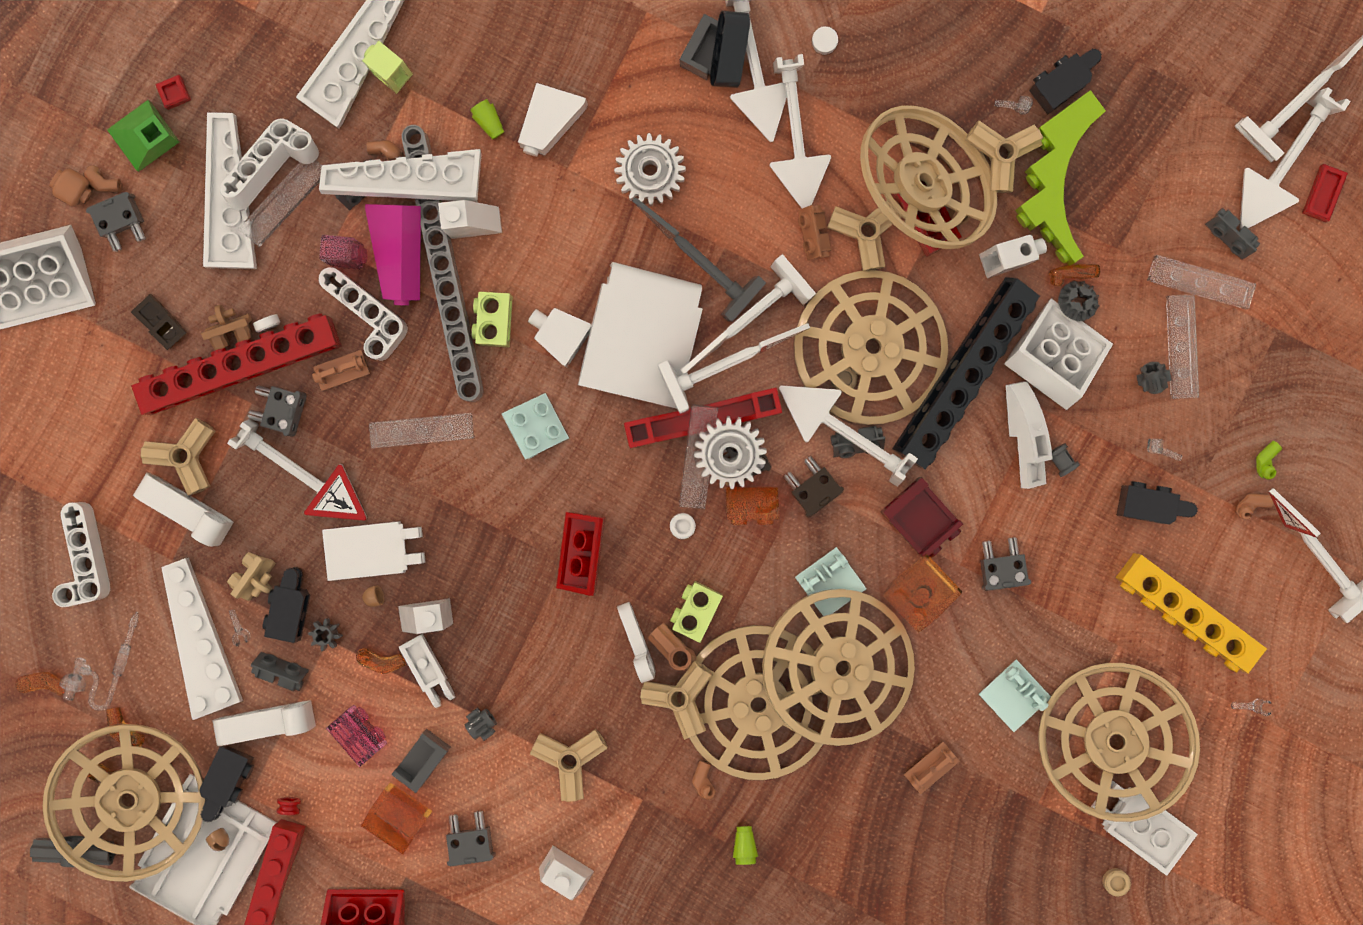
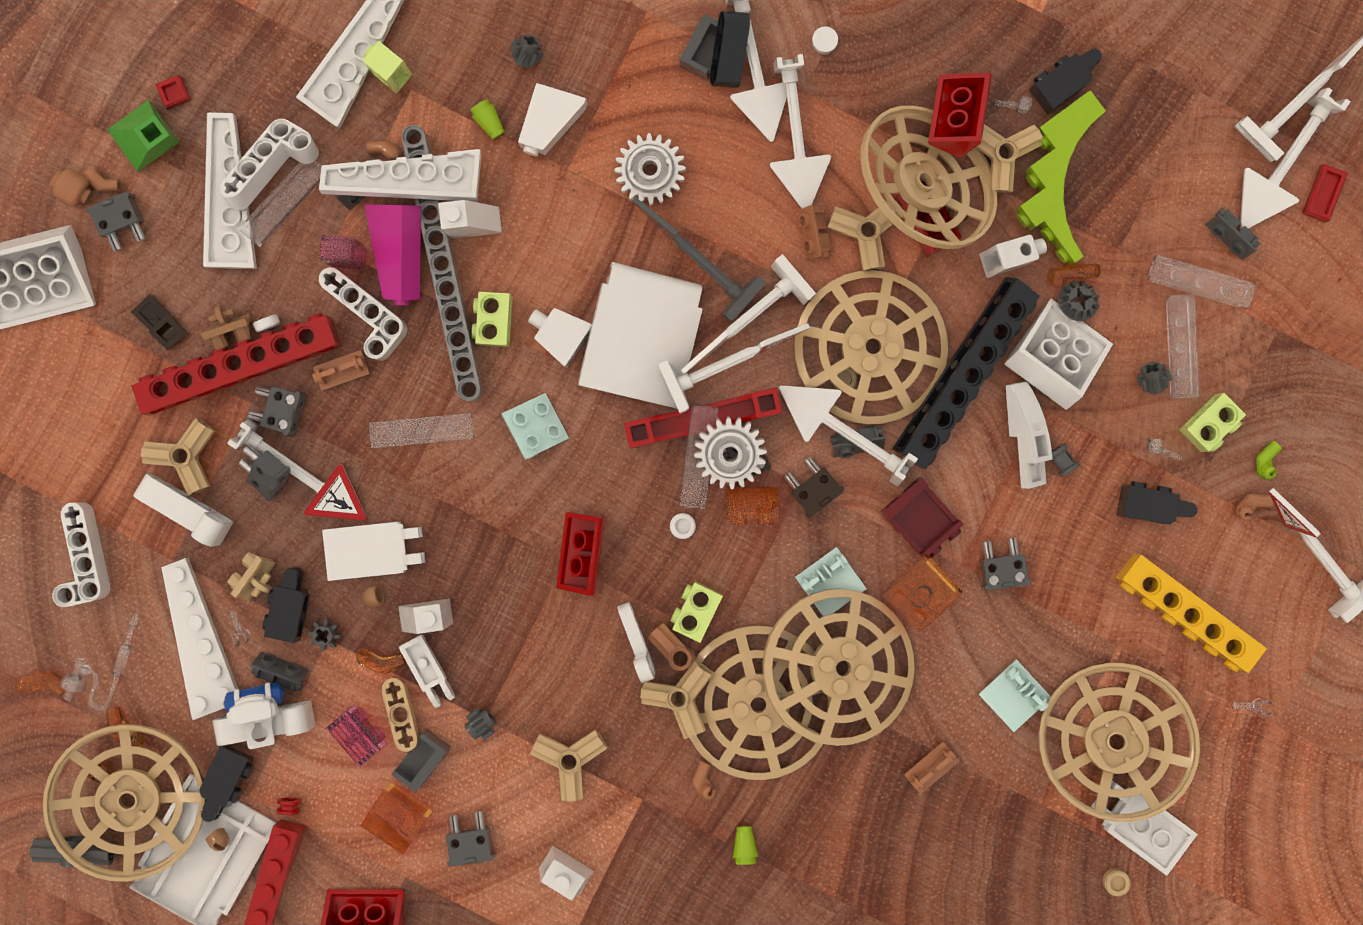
(252, 707): none -> white piece
(266, 473): none -> dark grey piece
(394, 723): none -> tan beam
(526, 51): none -> dark grey gear
(959, 112): none -> red slope
(1209, 417): none -> yellowish green brick

